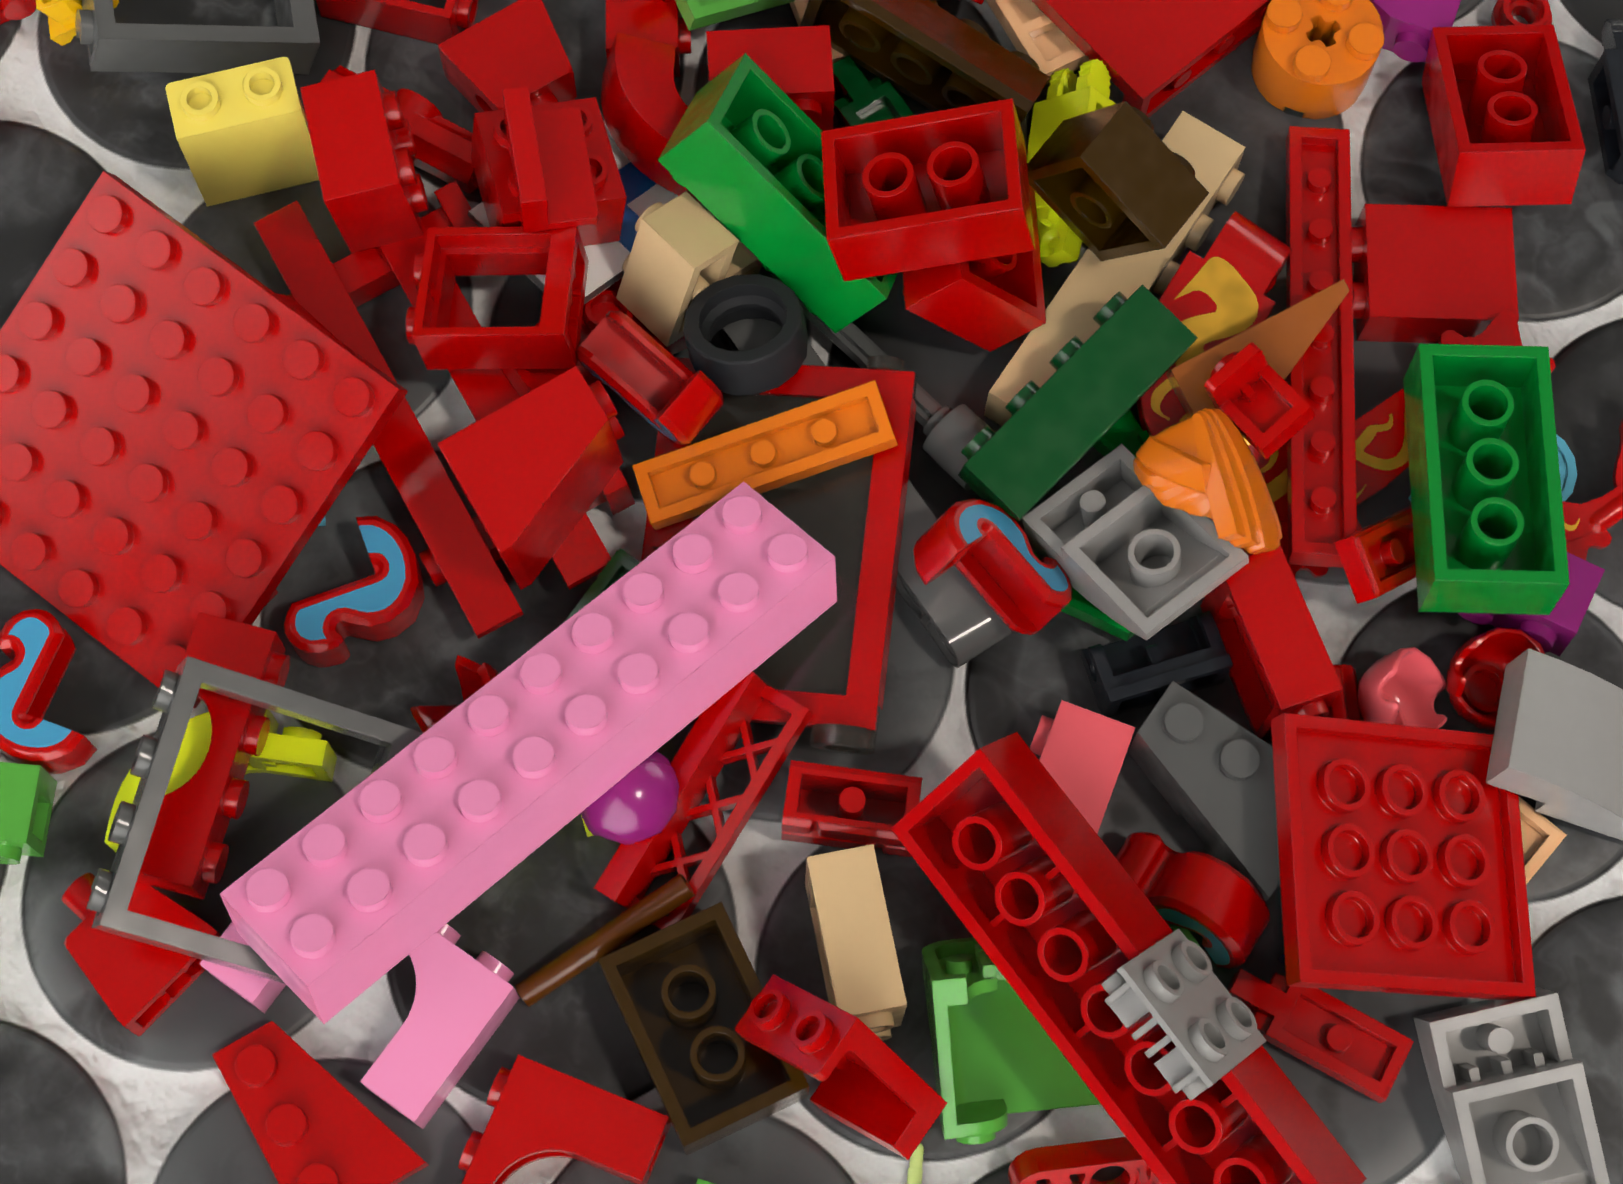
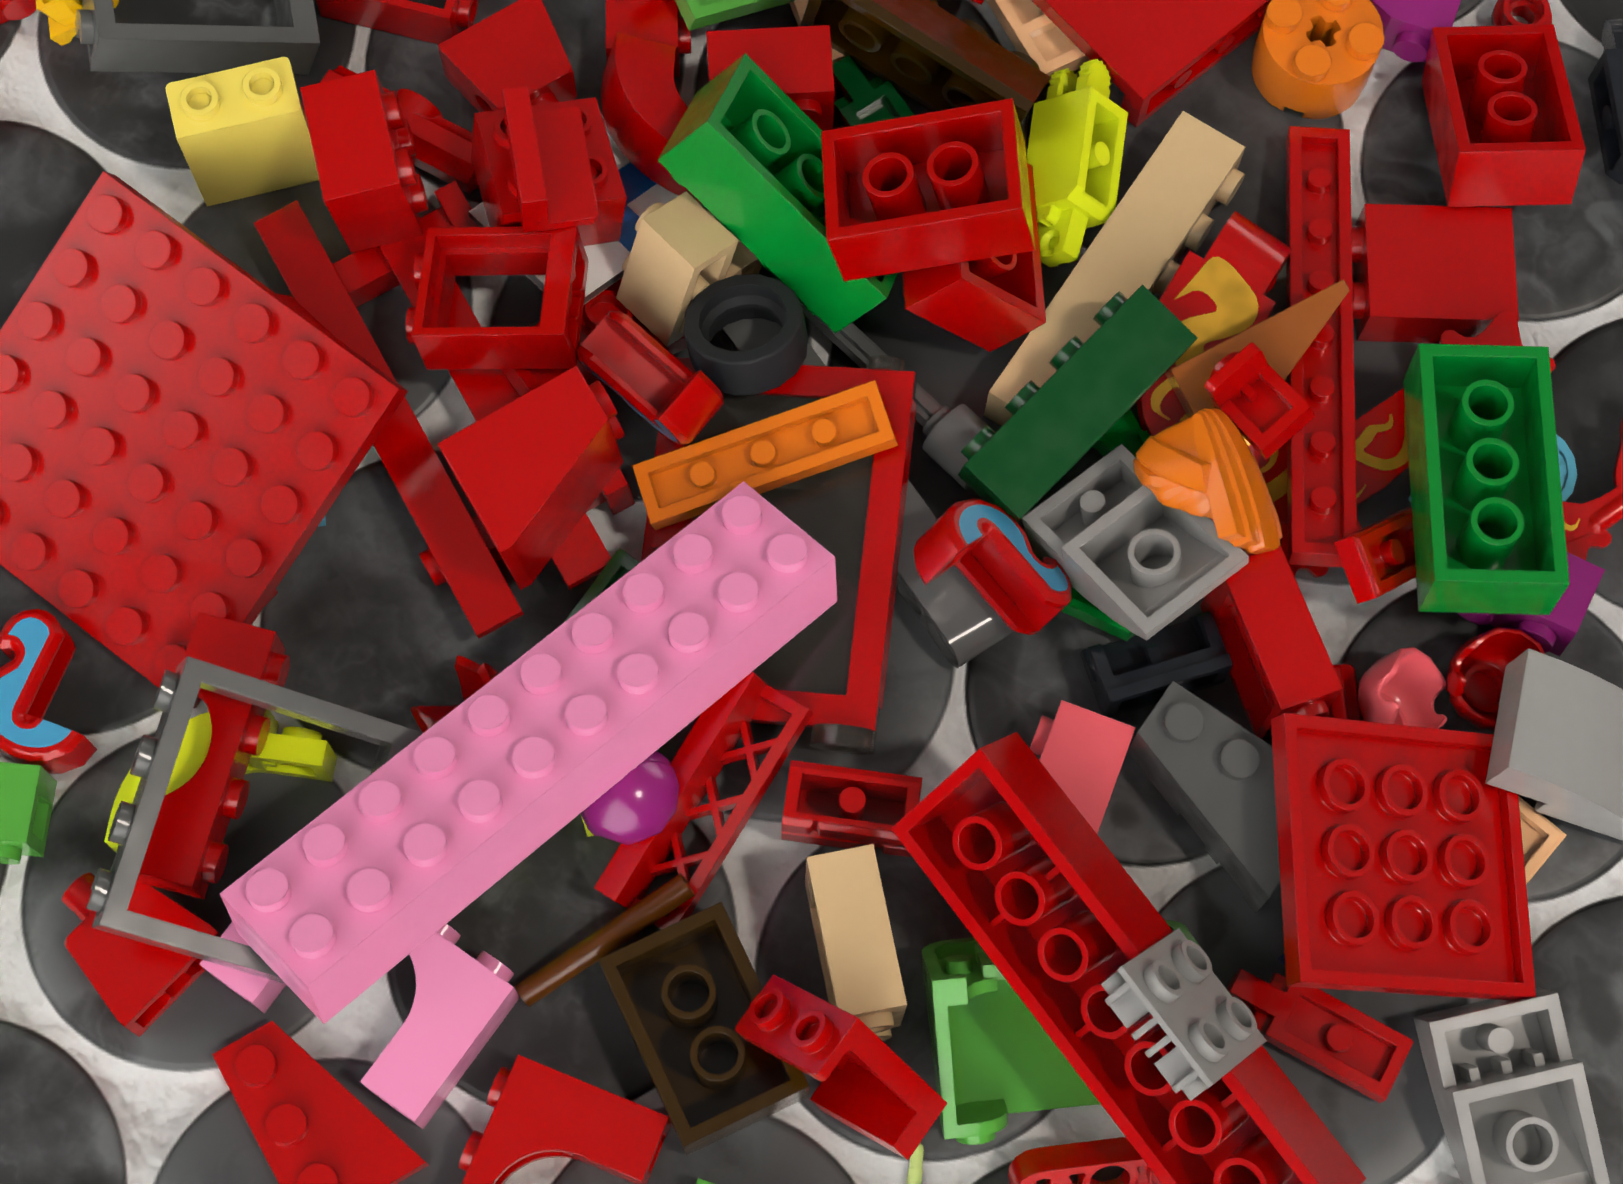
(366, 608): red animal -> none
(1115, 182): dark brown brick -> none
(1198, 895): red animal -> none

